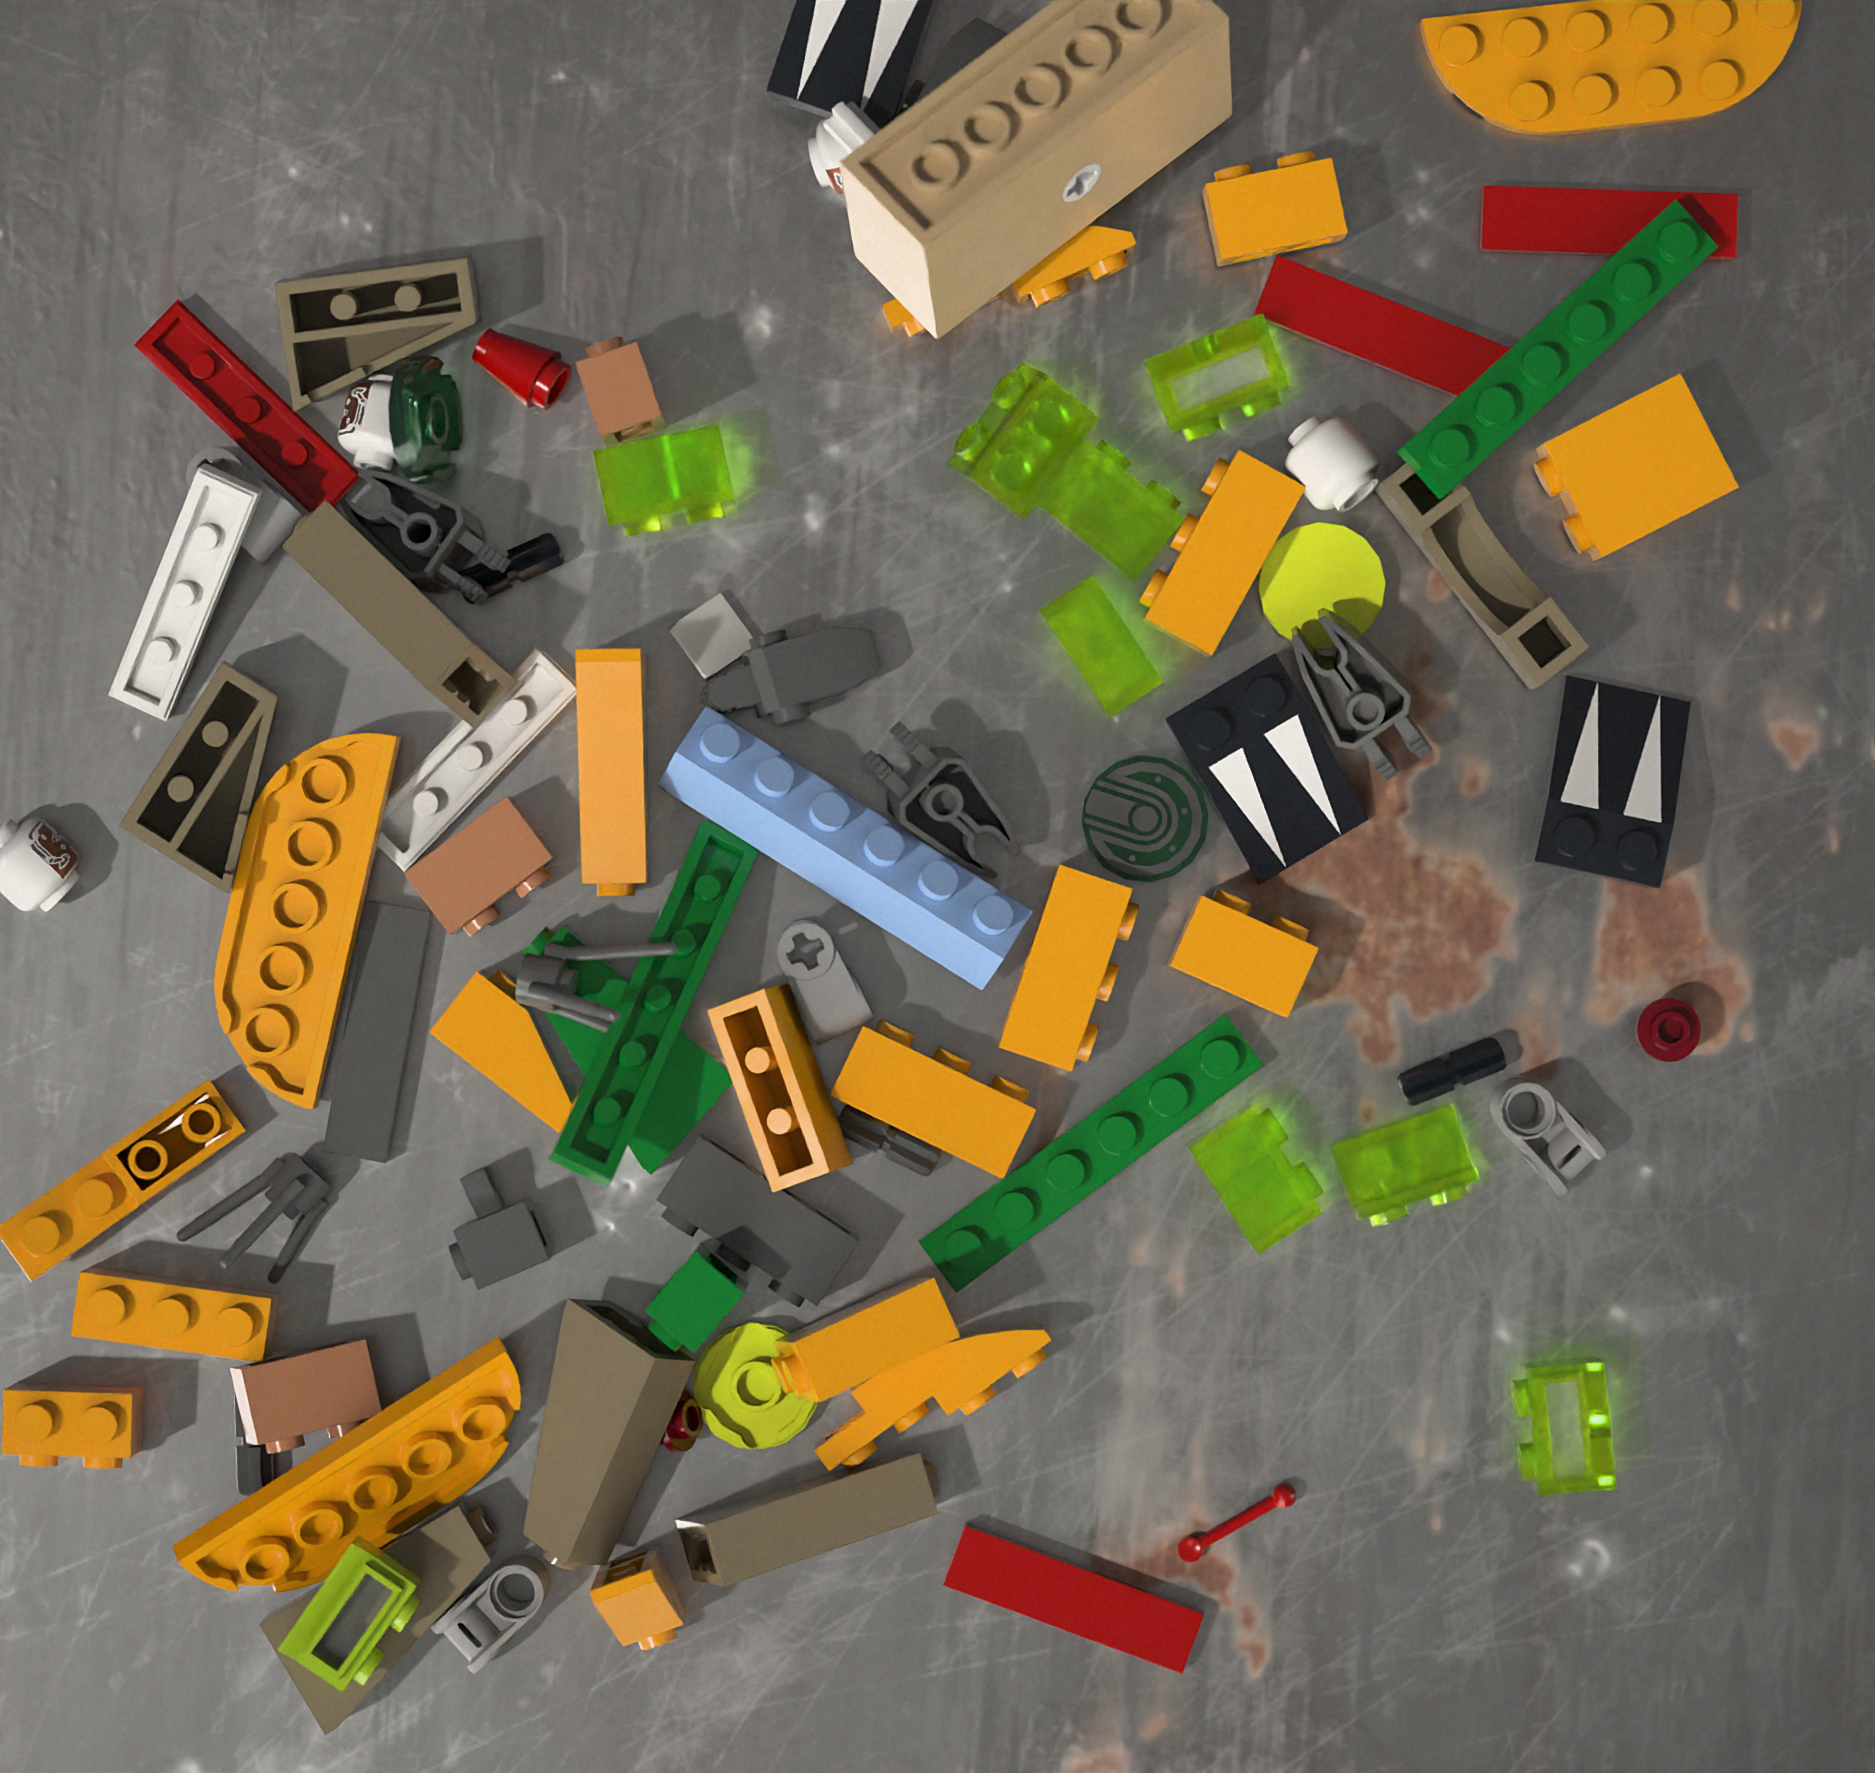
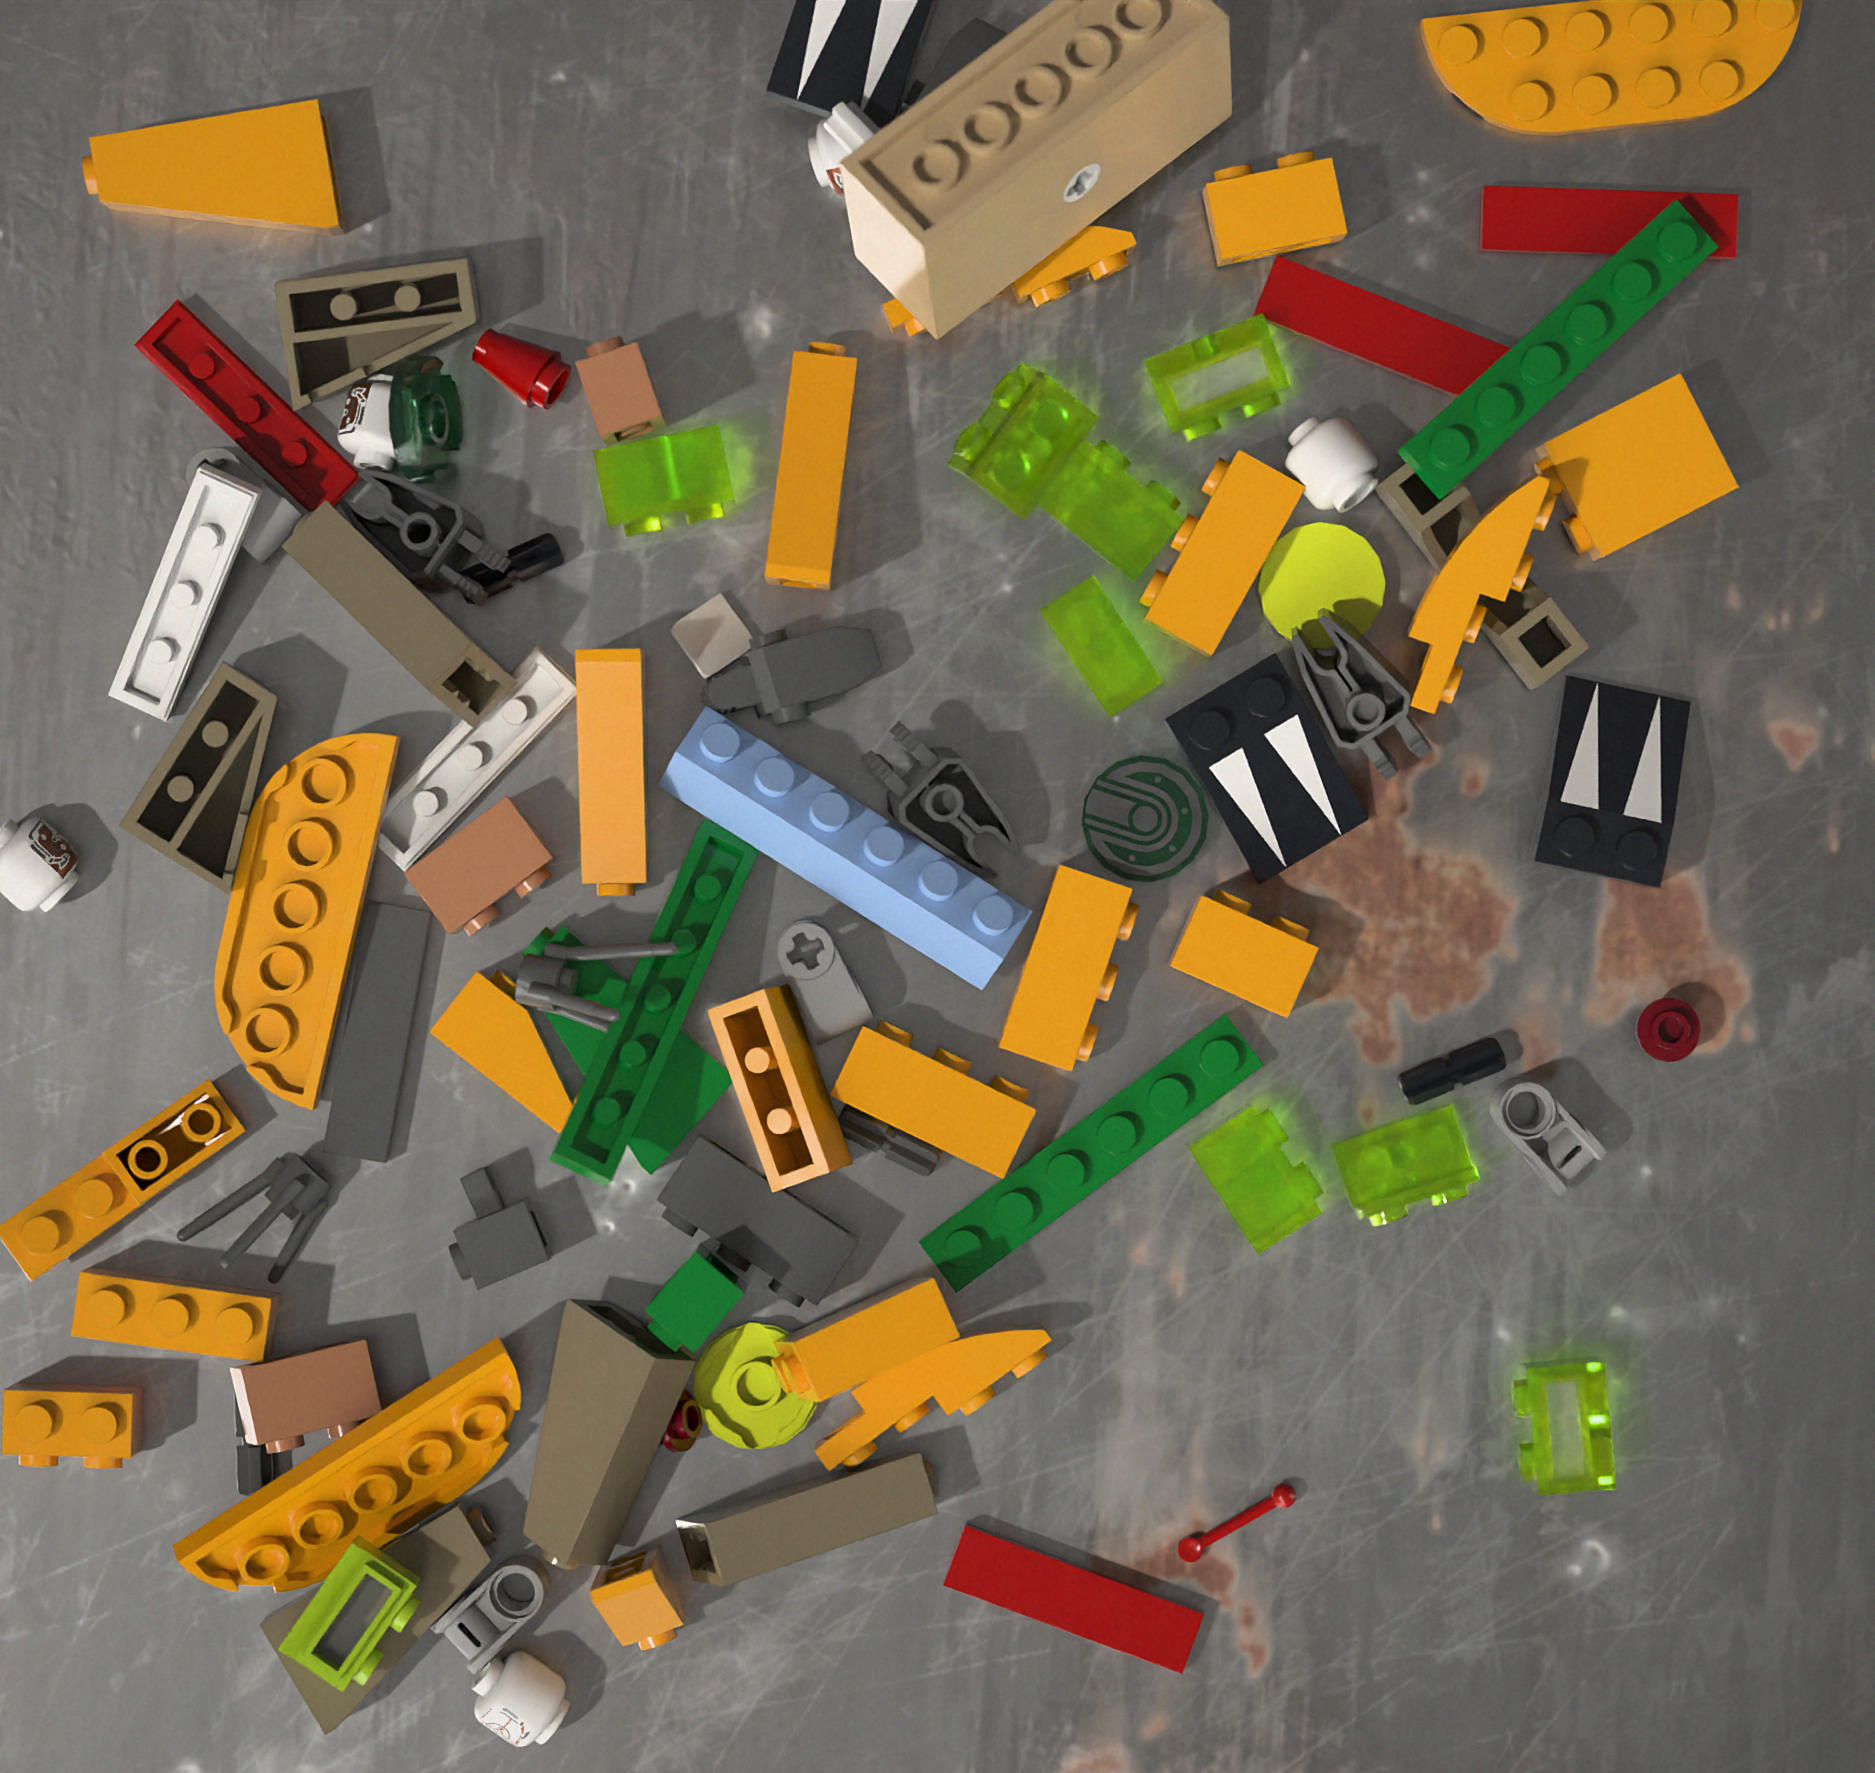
(231, 168): none -> light orange slope
(520, 1699): none -> white head
(812, 468): none -> light orange slope
(1483, 561): none -> light orange slope

